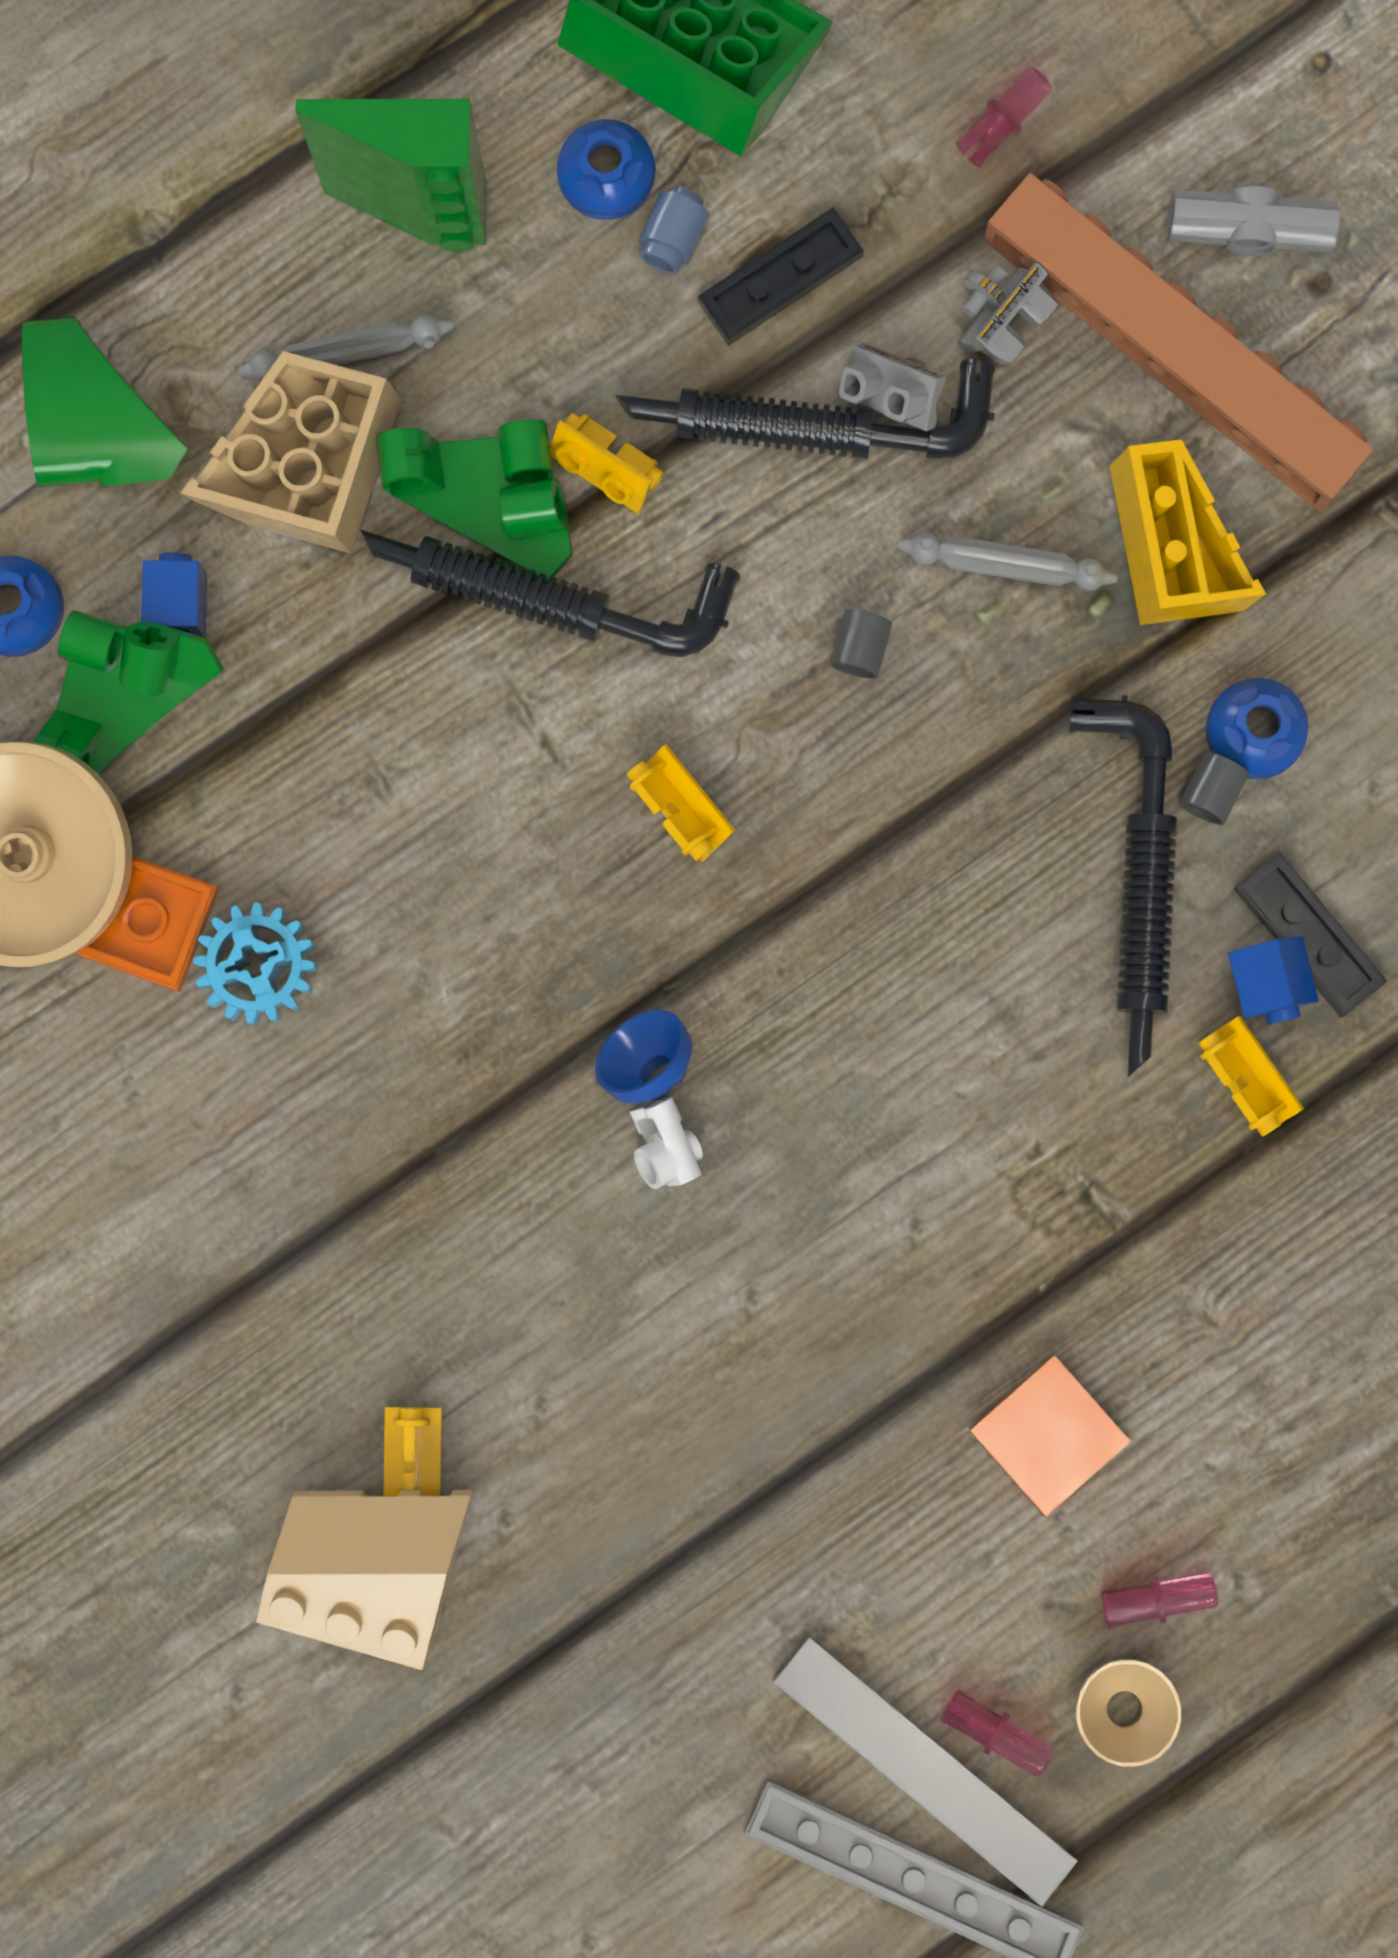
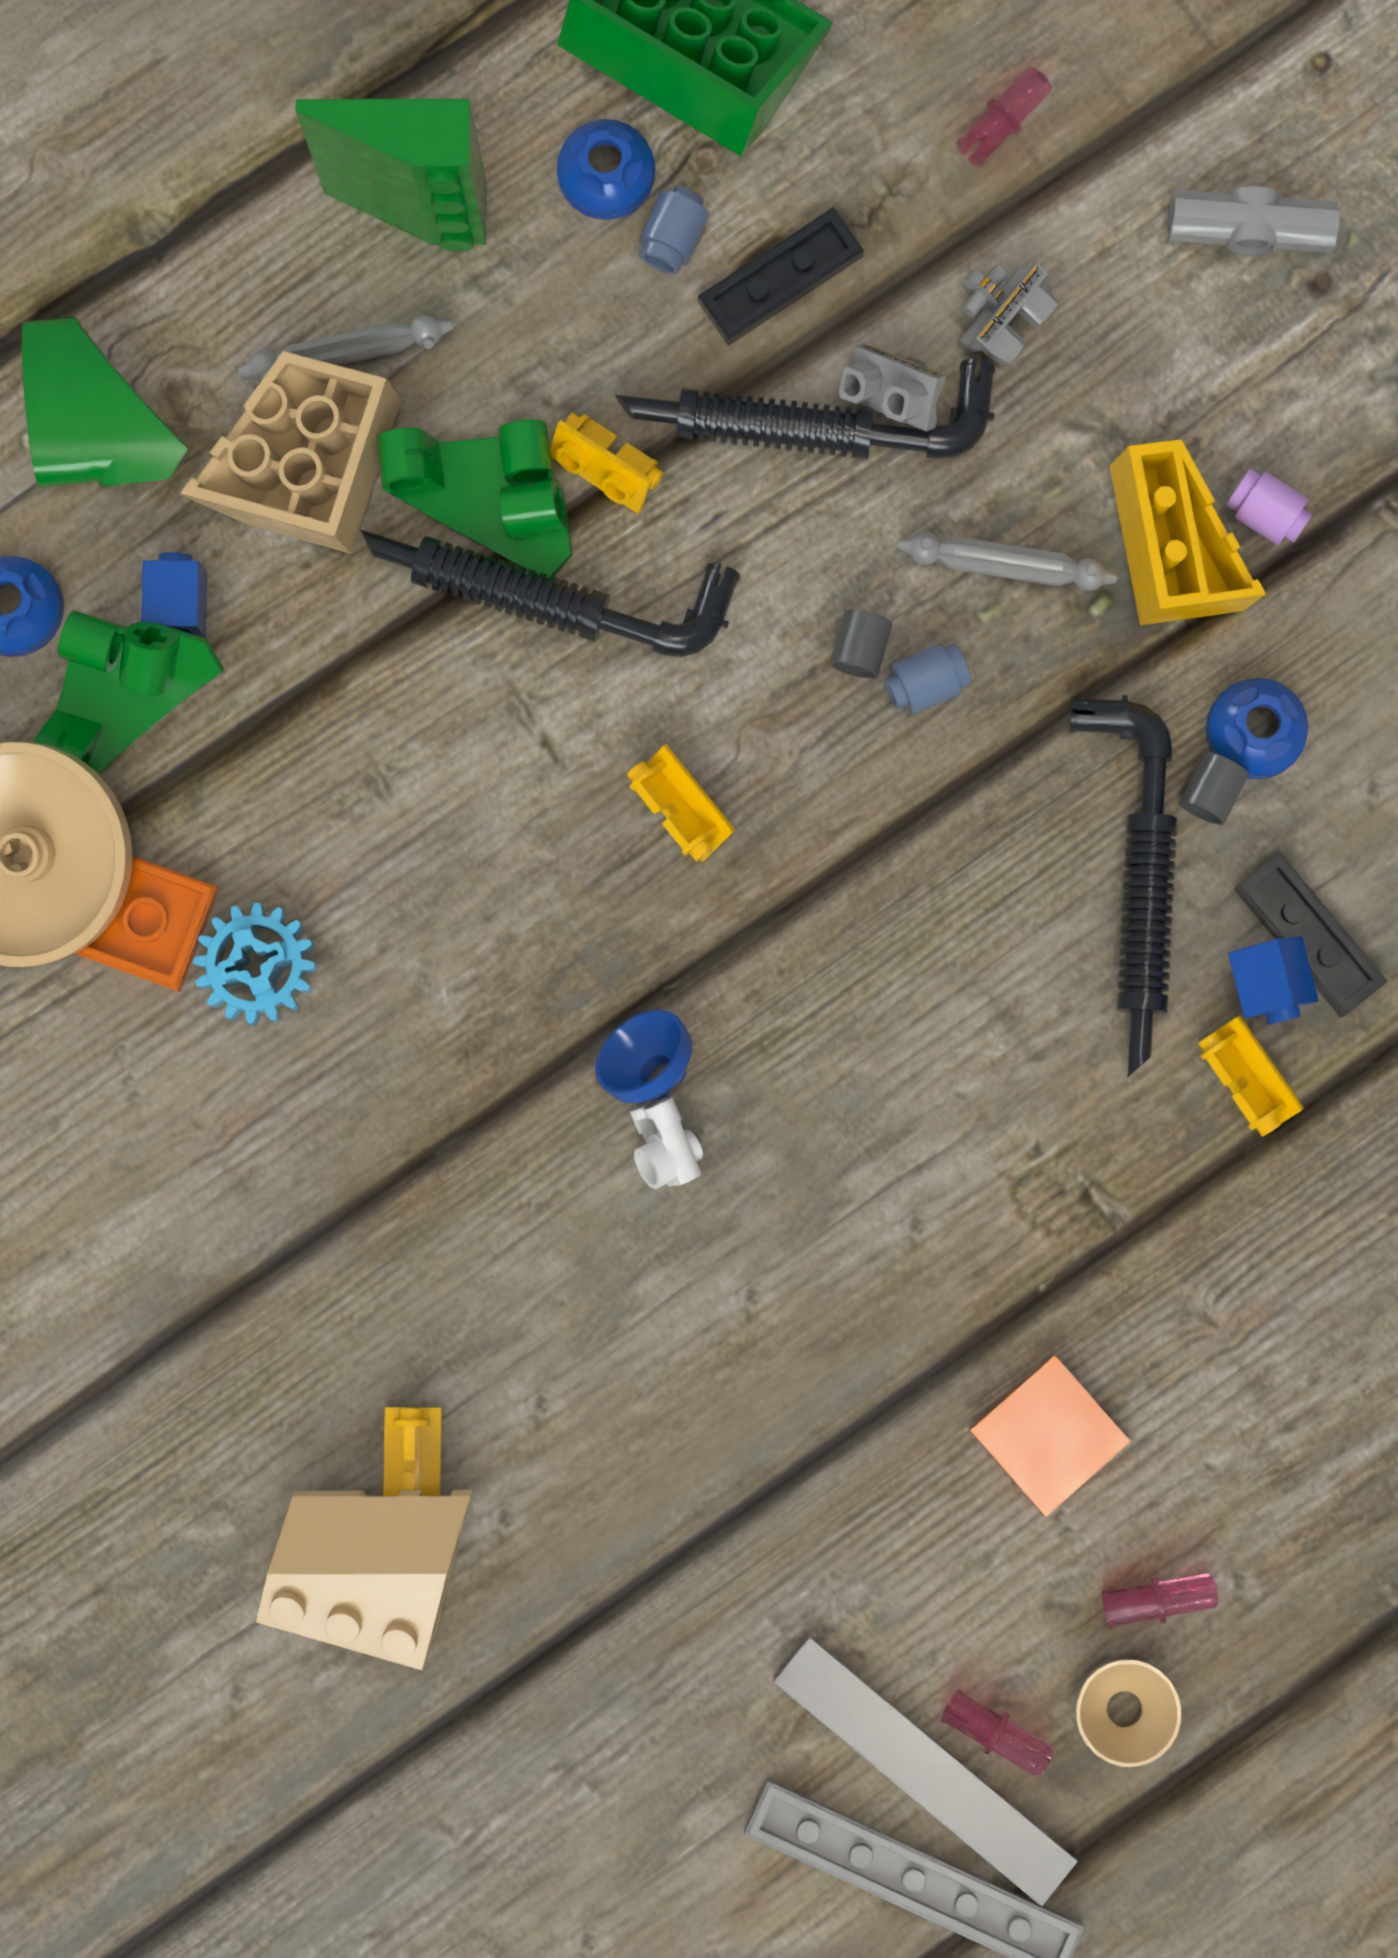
(927, 678): none -> sand blue brick
(1178, 342): nougat brick -> none
(1269, 507): none -> lavender brick

